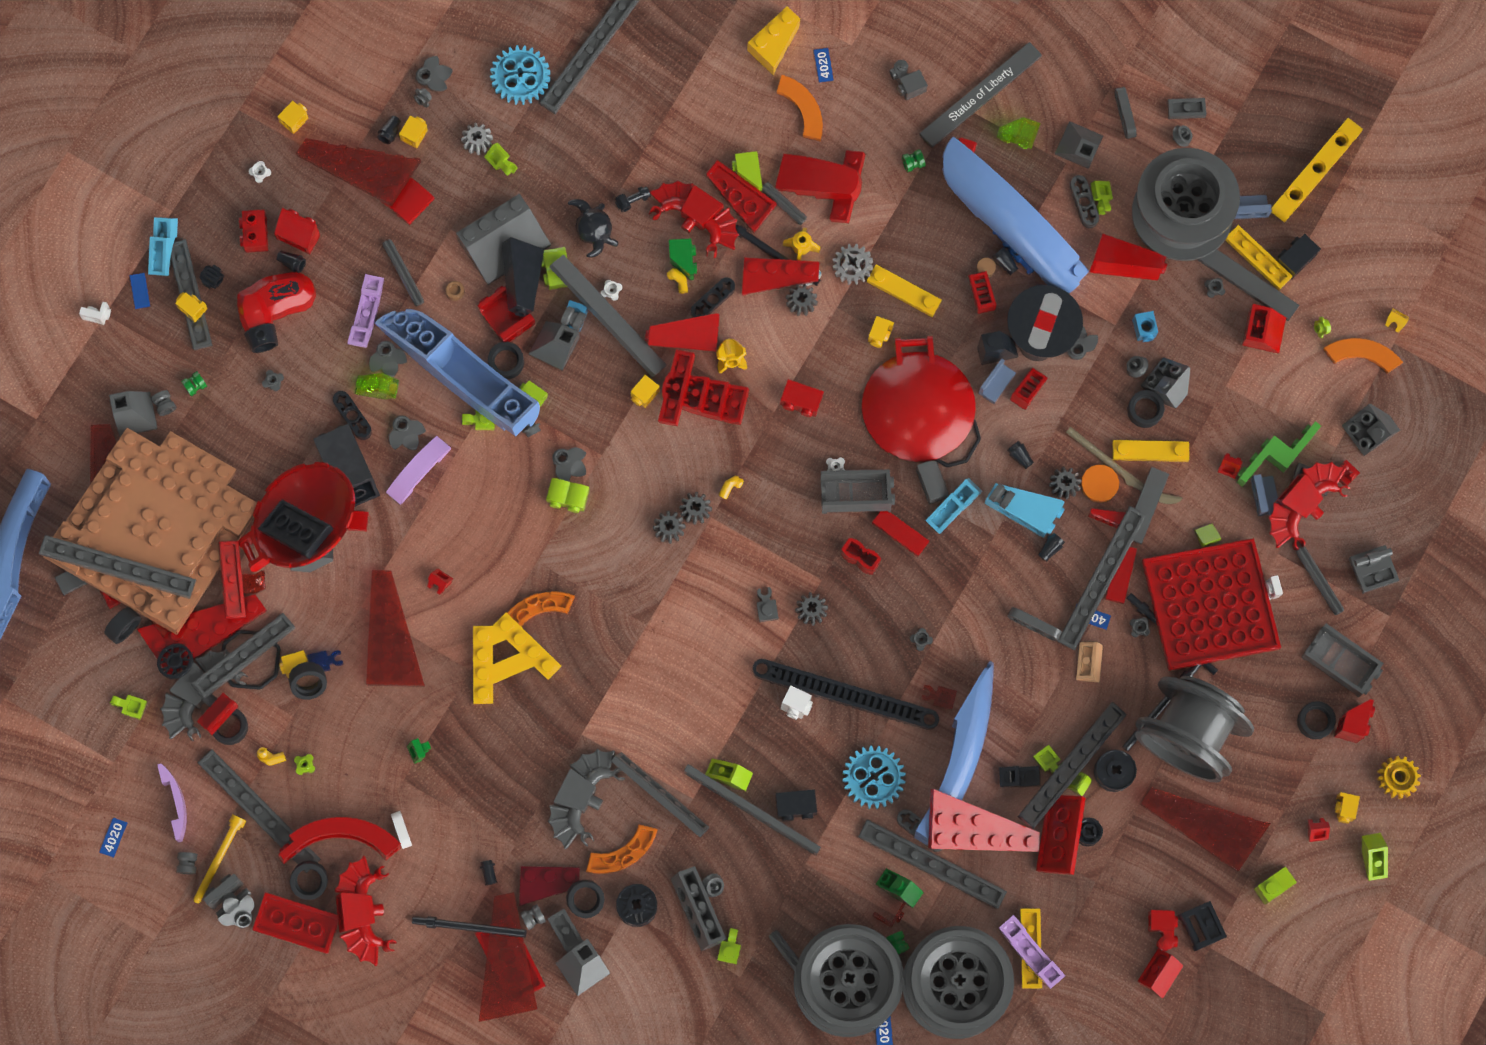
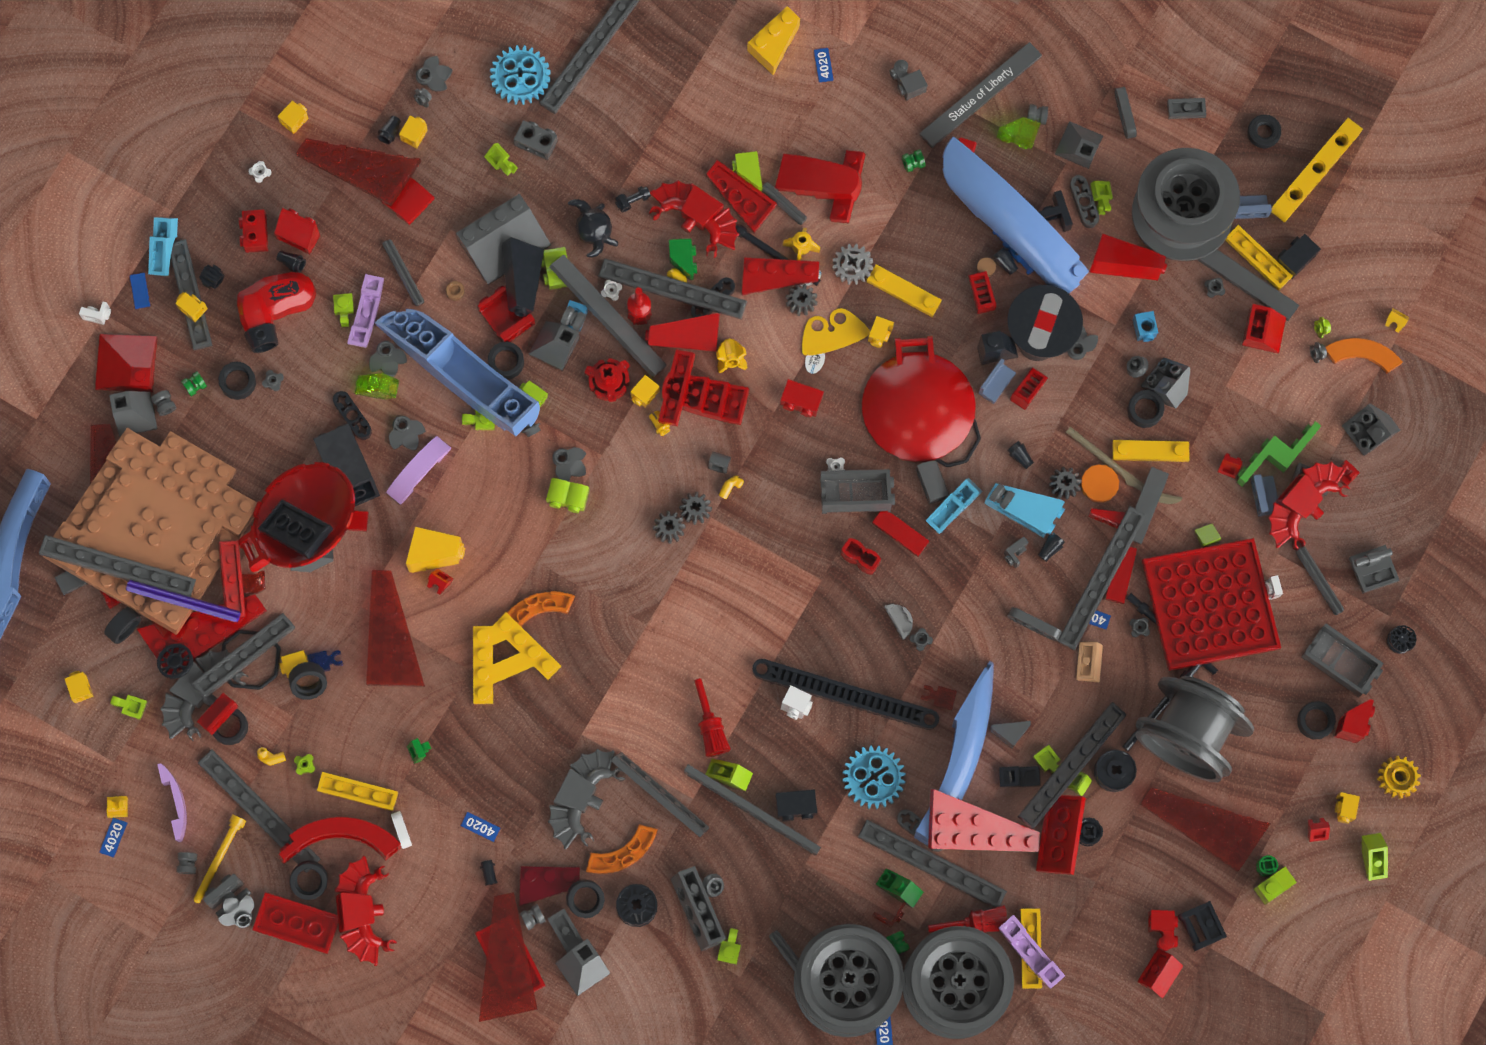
(78, 686): none -> yellow brick
(117, 806): none -> yellow tile
(126, 363): none -> red slope
(183, 601): none -> dark purple axle
(233, 366): none -> black tyre
(343, 306): none -> lime plate
(357, 791): none -> yellow plate
(433, 550): none -> yellow slope
(433, 922): black bar -> none
(474, 133): light grey gear -> none
(480, 827): none -> blue sticker
(533, 143): none -> dark grey brick
(609, 383): none -> red piece
(639, 307): none -> red piece
(662, 429): none -> yellow pin
(673, 289): none -> dark grey tile
(711, 726): none -> red piece
(719, 462): none -> dark grey brick
(767, 608): dark grey plate -> none
(807, 105): orange tile -> none
(814, 362): none -> white sticker
(819, 610): dark grey gear -> none
(843, 335): none -> yellow piece
(901, 619): none -> light grey tile
(985, 920): none -> red piece
(1010, 732): none -> dark grey slope
(1016, 549): none -> dark grey bracket
(1038, 114): none -> dark grey wheel
(1059, 212): none -> black bracket
(1182, 135): dark grey hat -> none
(1259, 141): none -> black tyre
(1264, 869): none -> green wheel
(1318, 352): none -> dark grey plate
(1401, 639): none -> black wheel

